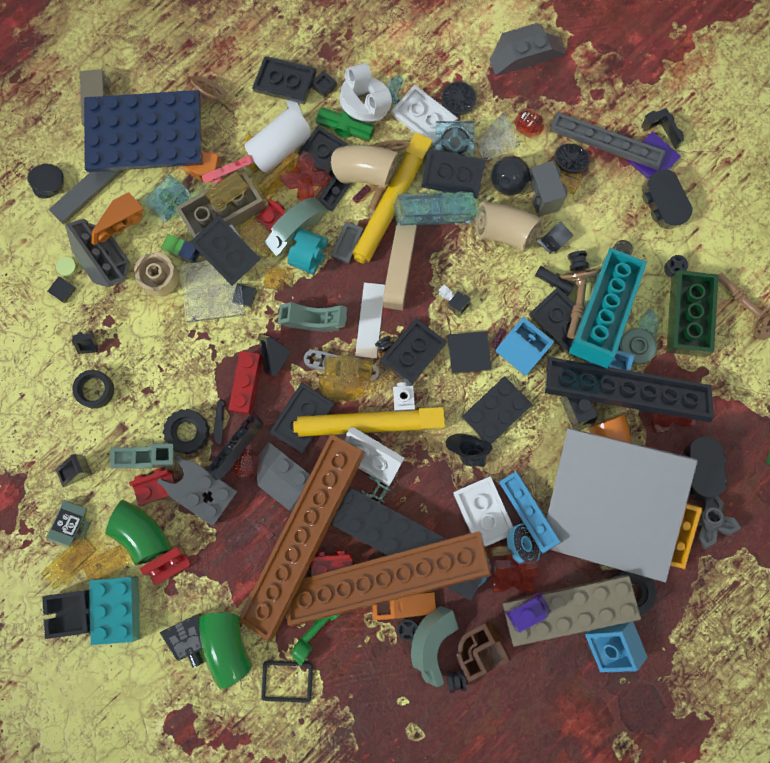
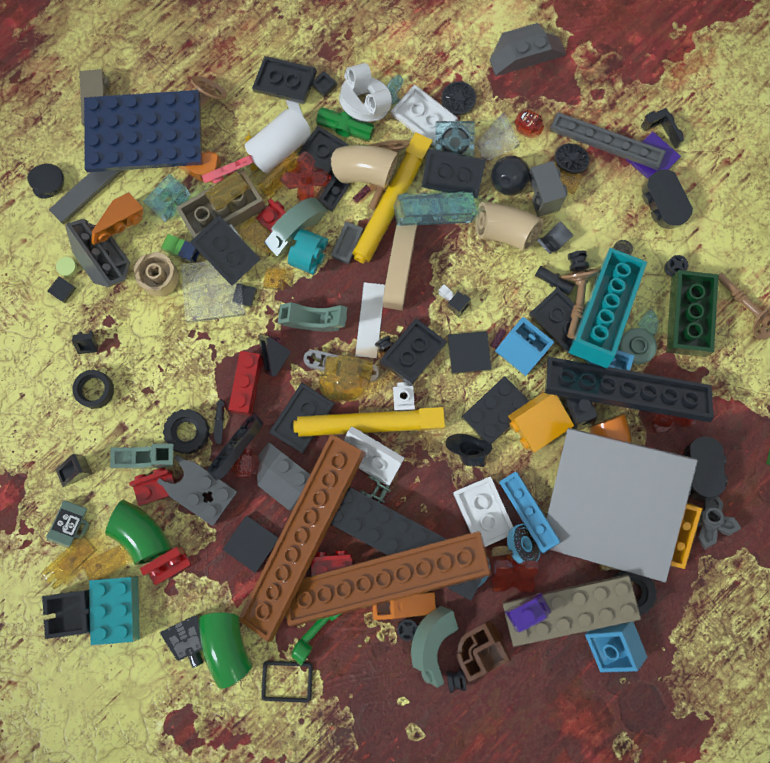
(251, 544): none -> black tile
(540, 421): none -> light orange brick

